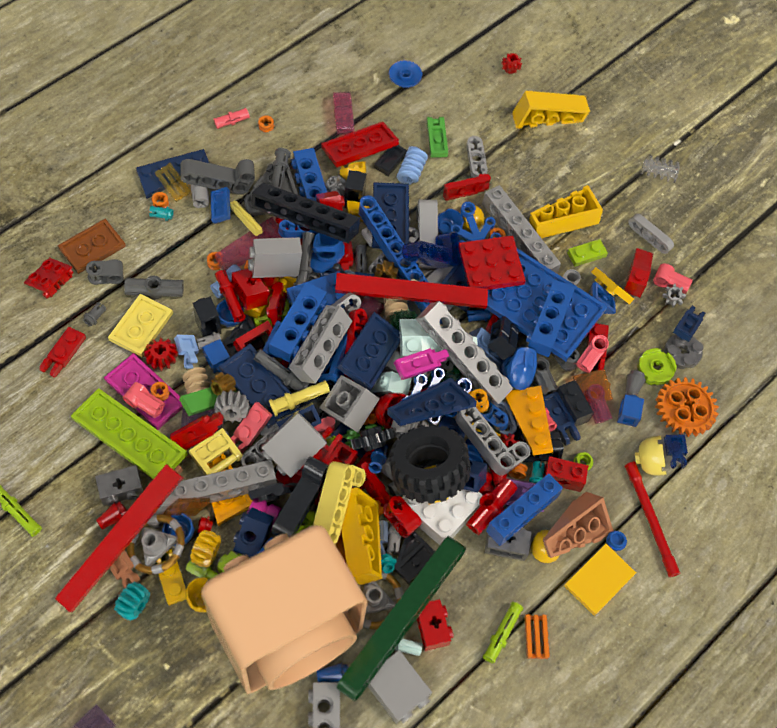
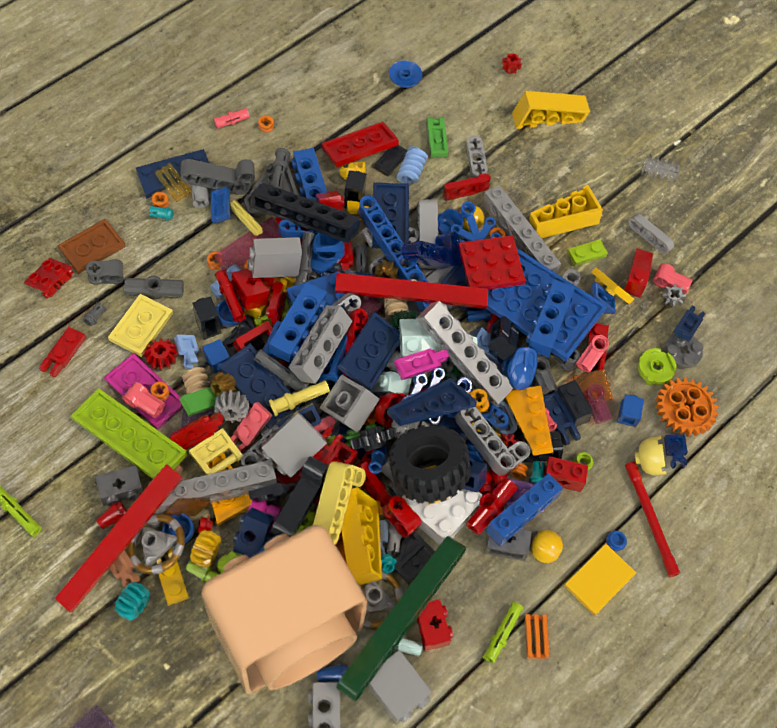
(194, 594): yellow hair -> none
(208, 339): light grey pin -> none
(336, 184): light grey gear -> none
(343, 112): clear pink beam -> none
(581, 523): nougat wedge -> none
(634, 382): dark grey cone -> none

